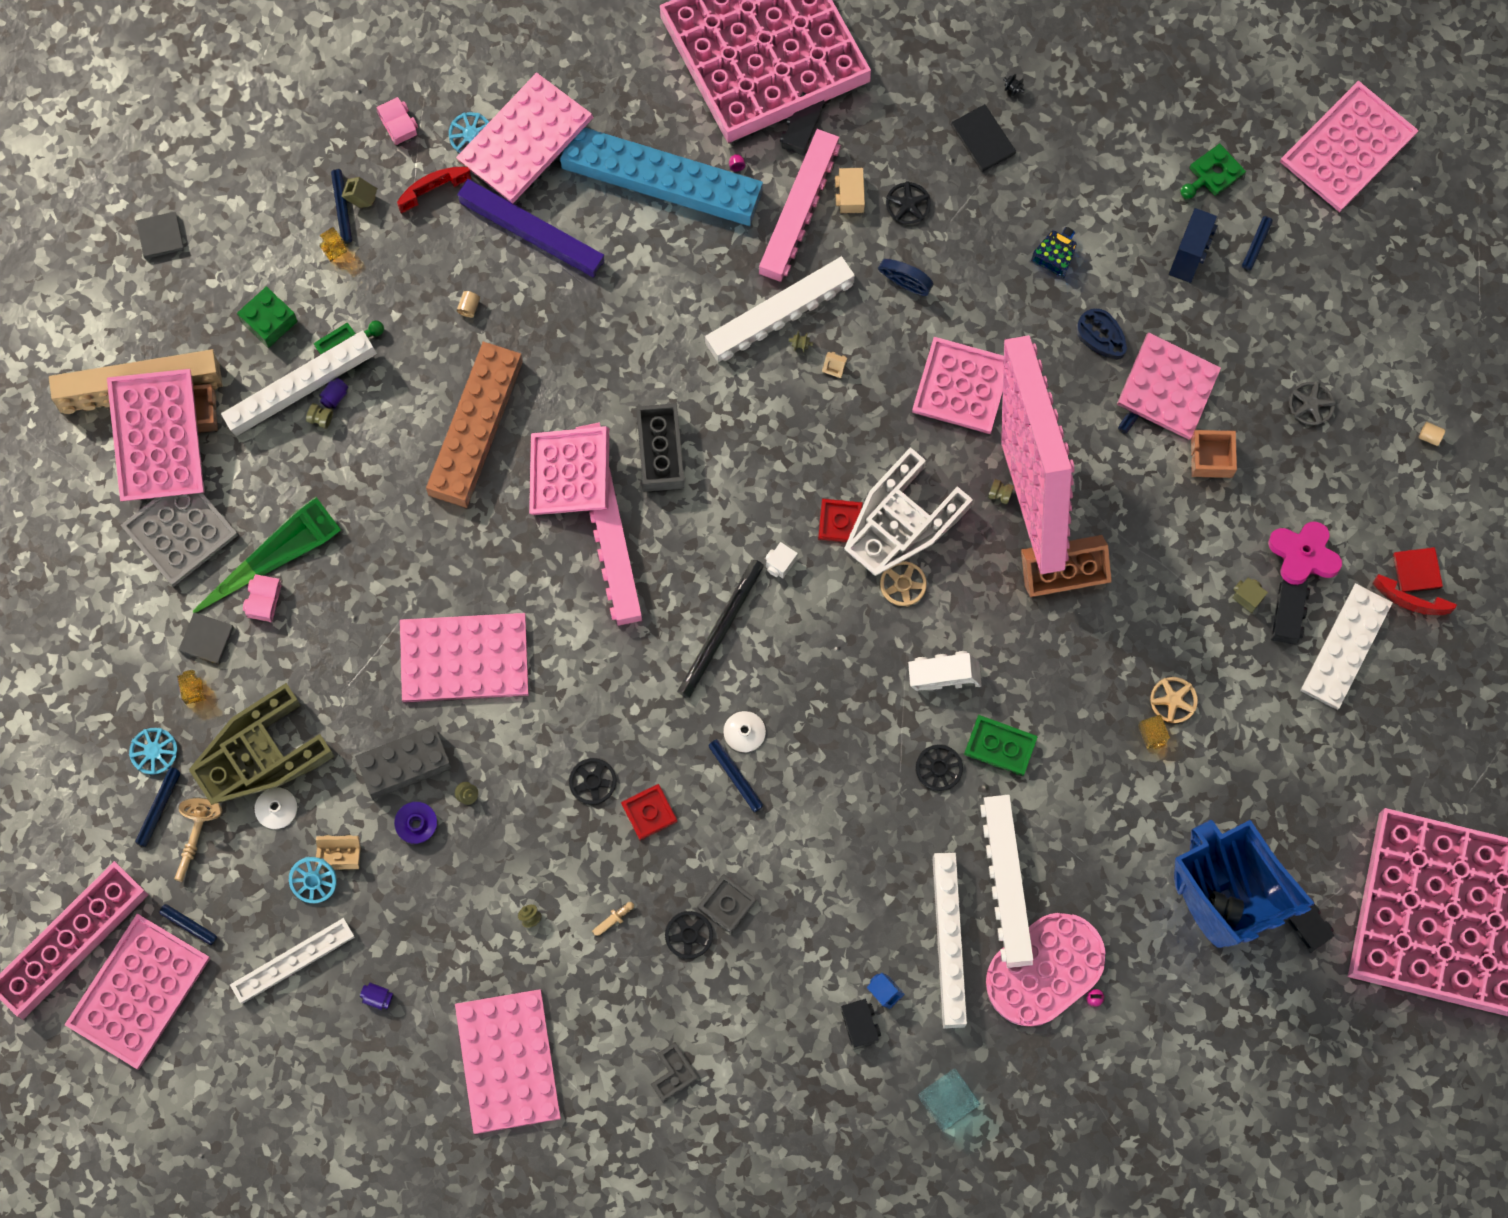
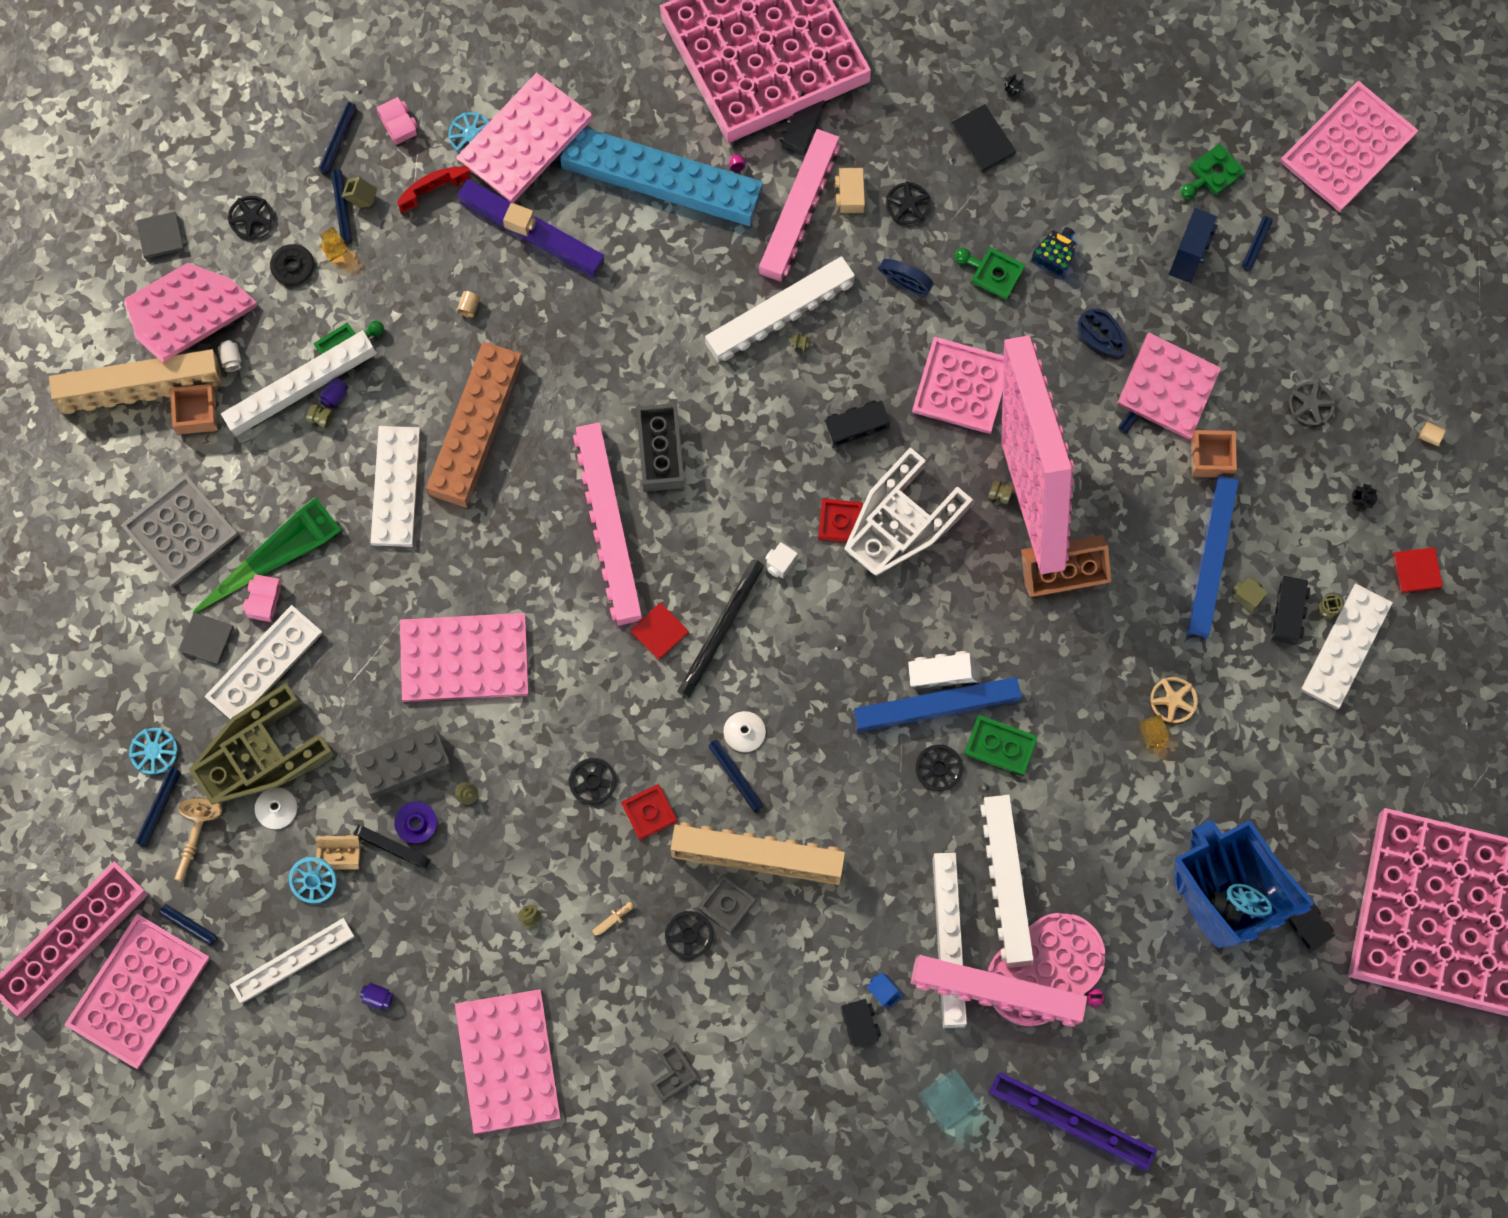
(155, 435): bright pink plate -> none
(184, 309): none -> bright pink plate
(190, 687): clear yellow brick -> none
(229, 356): none -> white brick
(250, 216): none -> black wheel
(264, 663): none -> white plate
(267, 317): green brick -> none
(294, 276): none -> black wheel
(337, 137): none -> dark blue axle
(391, 847): none -> black beam
(395, 486): none -> white plate
(519, 219): none -> tan brick
(569, 471): bright pink plate -> none
(659, 631): none -> red tile
(757, 854): none -> tan brick
(834, 364): tan tile -> none
(856, 423): none -> black brick
(903, 584): tan wheel -> none
(937, 704): none -> blue tile
(984, 275): none -> green plate
(998, 990): none -> bright pink brick
(1072, 1121): none -> dark purple tile
(1212, 556): none -> blue tile
(1249, 900): none -> medium azure wheel
(1305, 553): dark pink plant -> none
(1330, 606): none -> olive wheel
(1364, 497): none -> black gear
(1387, 588): red slope -> none

